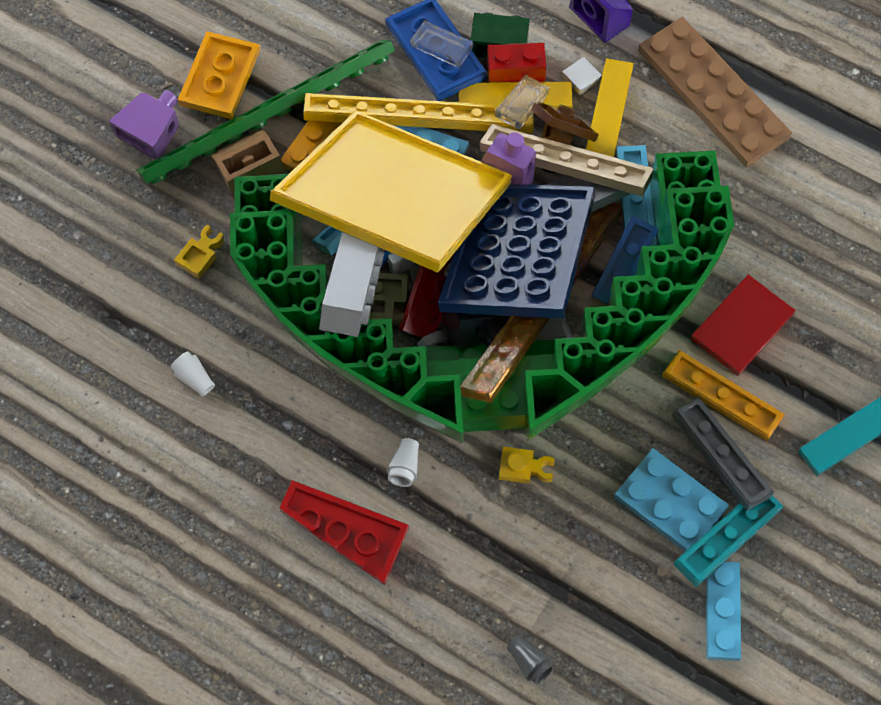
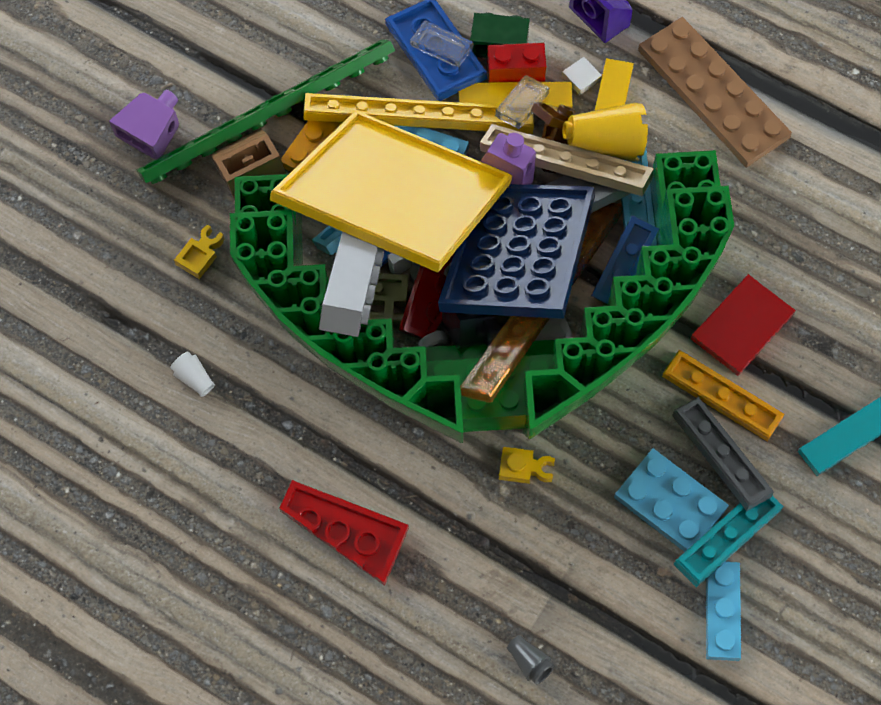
(219, 75): light orange plate -> none
(403, 467): white cone -> none
(609, 131): none -> yellow cone

